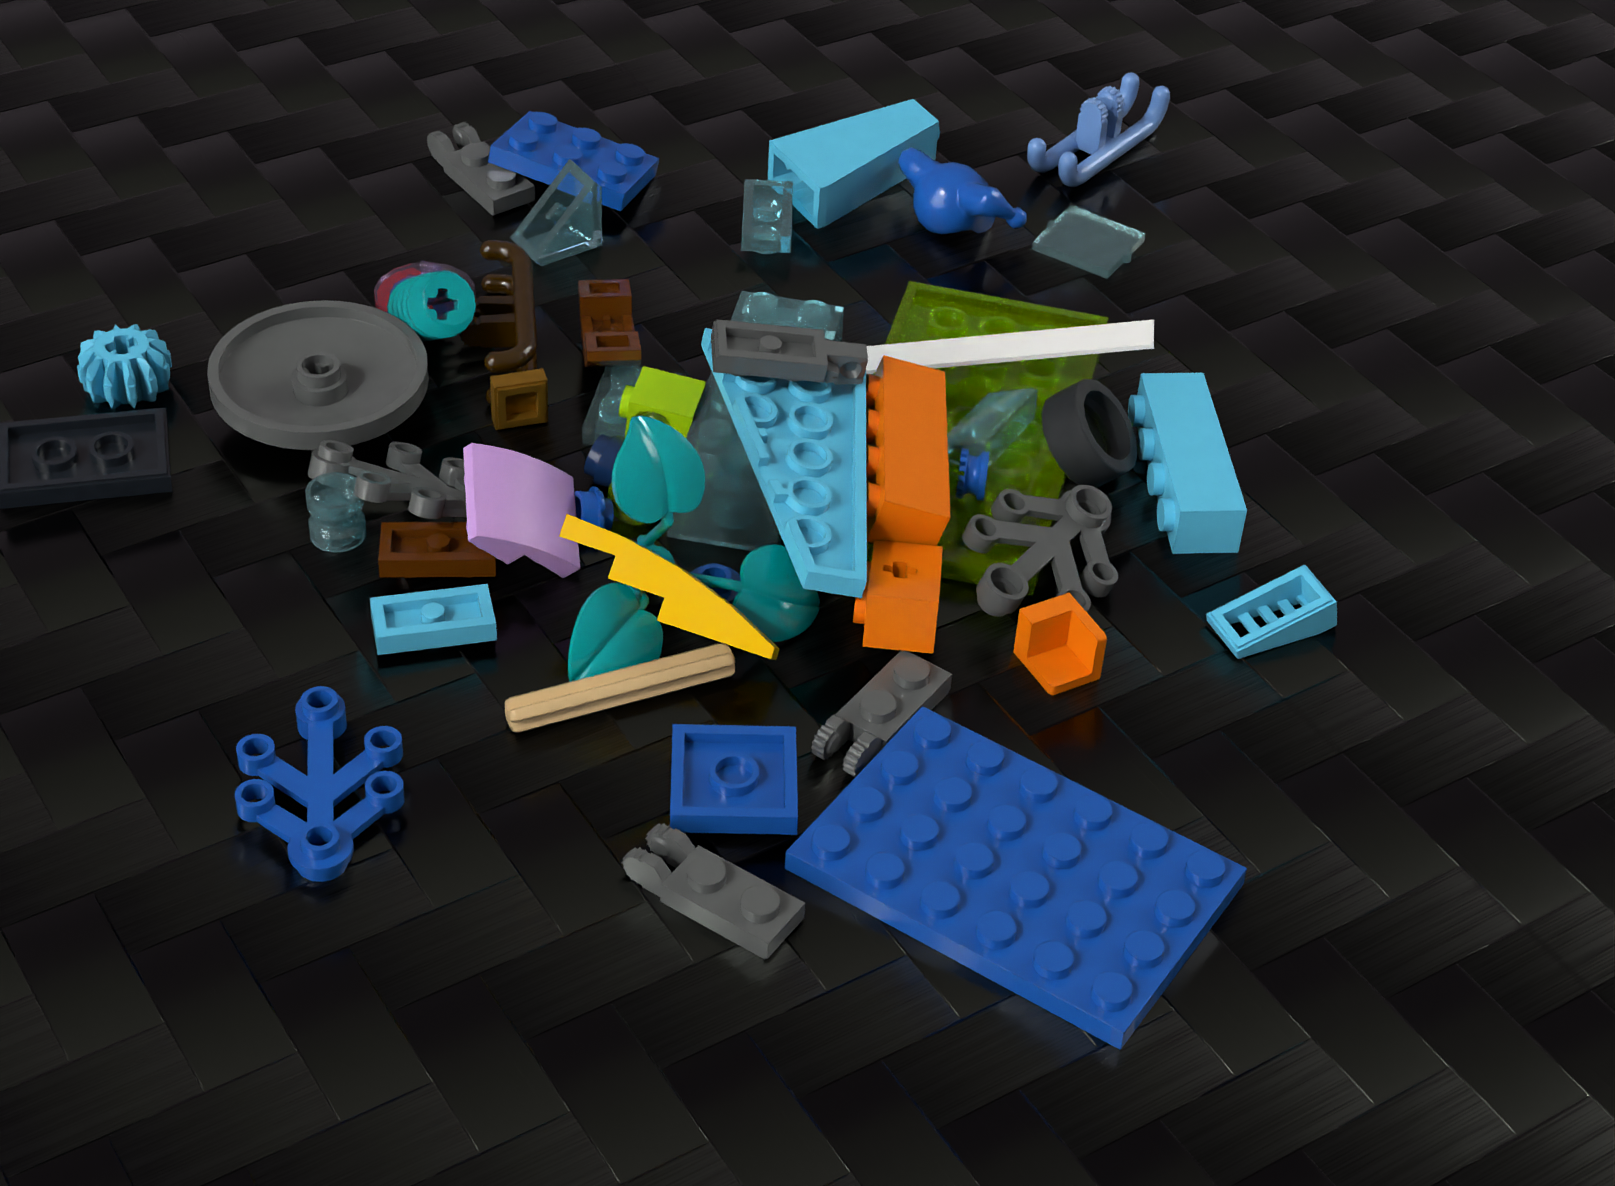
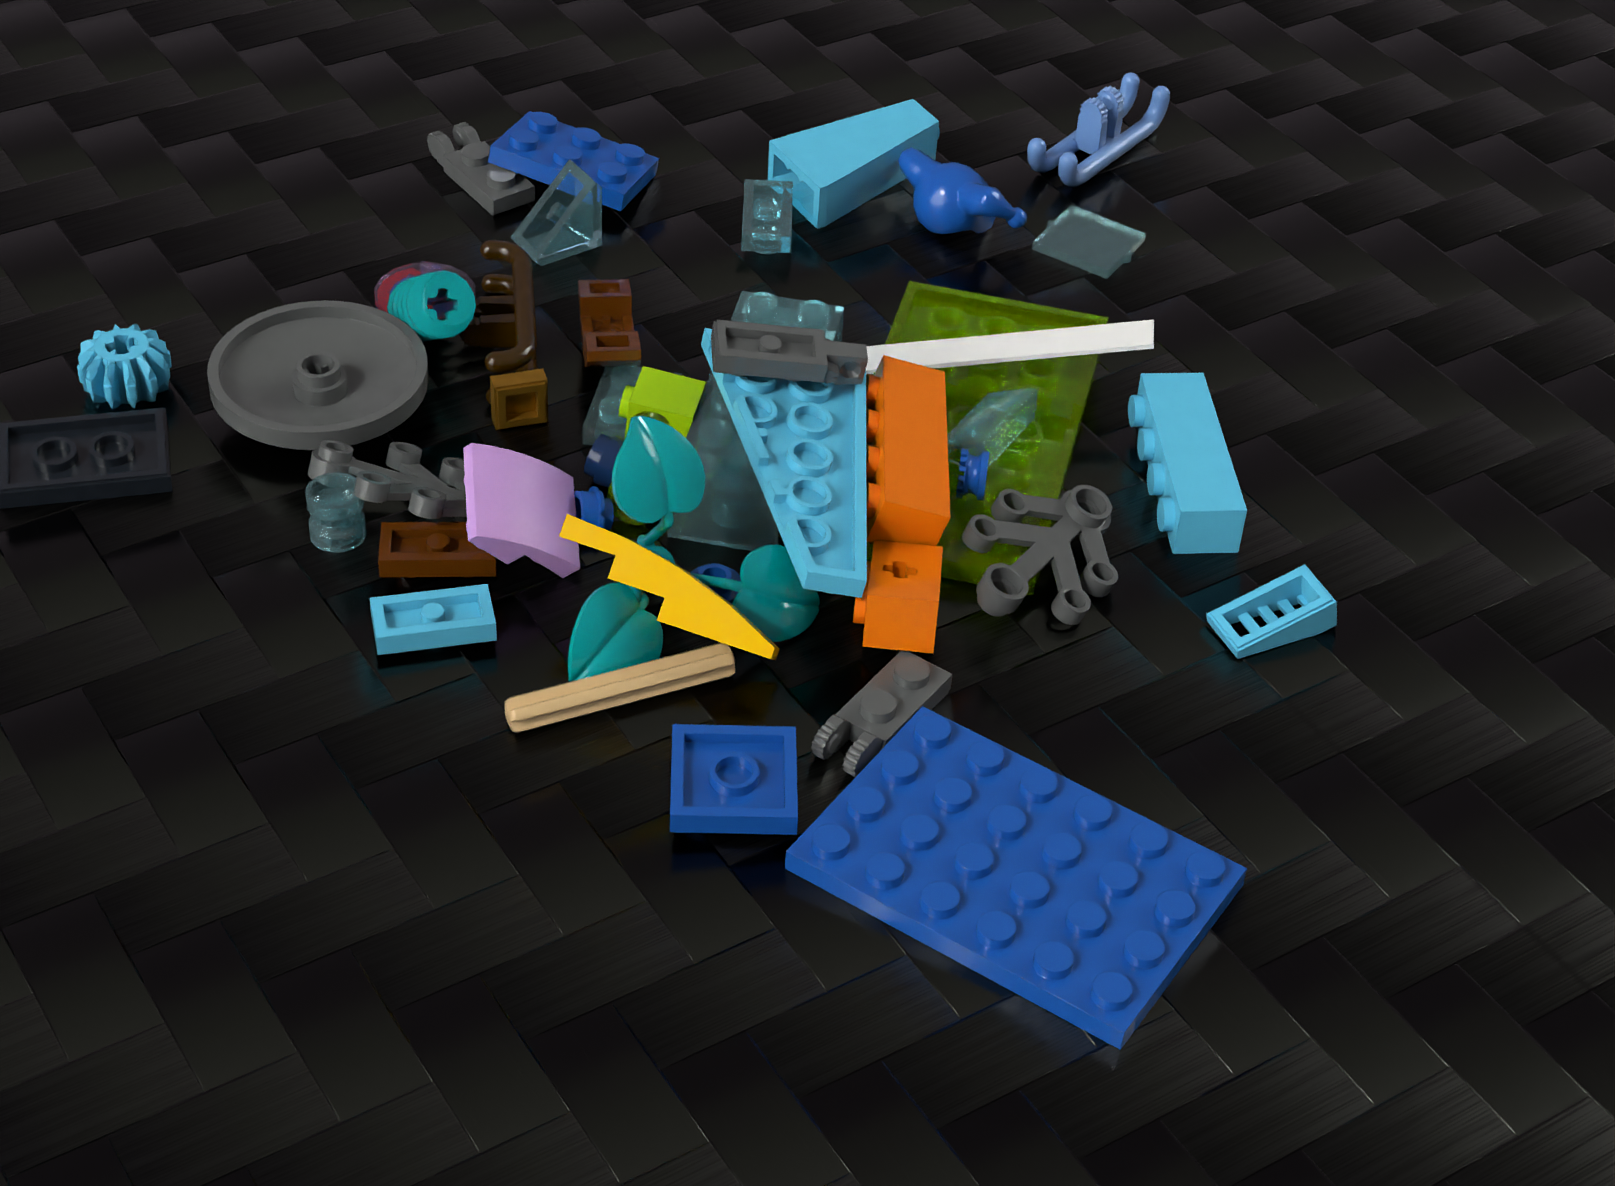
(321, 845): blue plant -> none
(714, 891): dark grey hinge -> none
(1060, 644): orange panel -> none
(1089, 433): black tyre -> none

